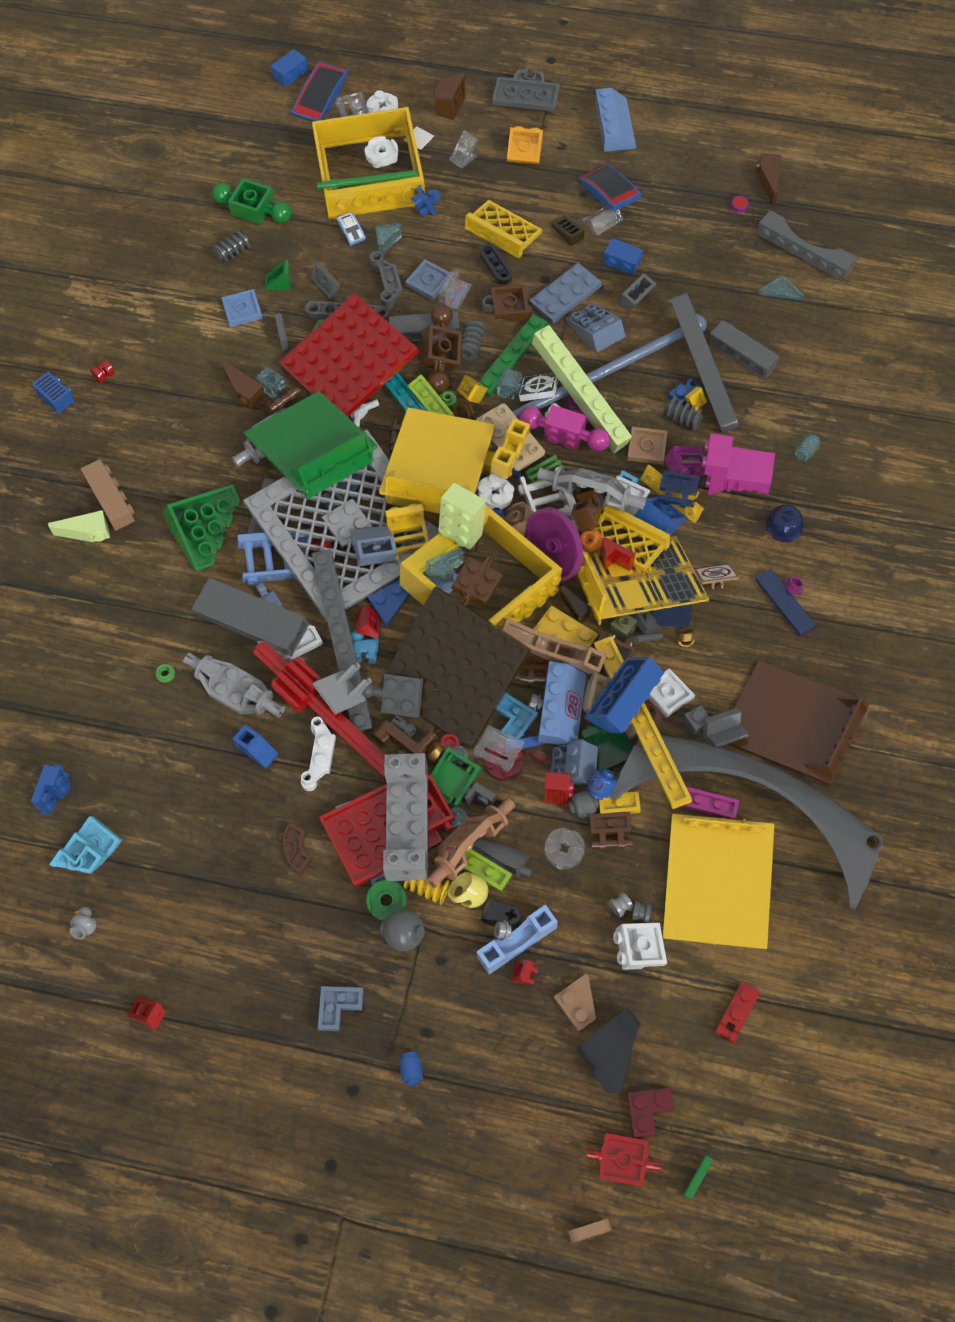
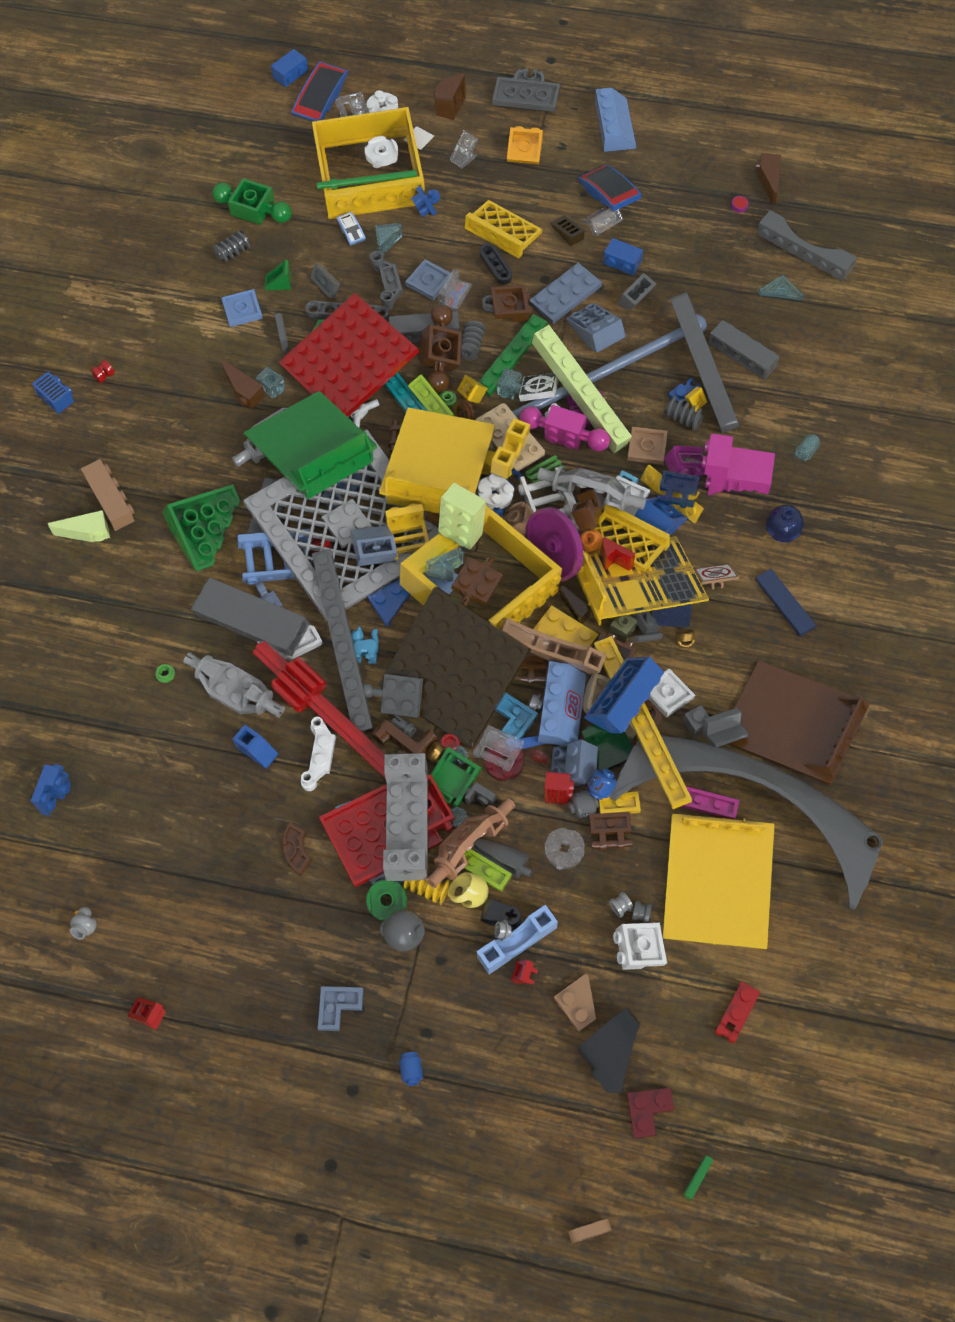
(87, 847): medium azure slope -> none
(285, 395): reddish brown plate -> none
(340, 692): light grey plate -> none
(367, 622): red slope -> none
(623, 1160): red plate -> none
(794, 585): magenta plate -> none

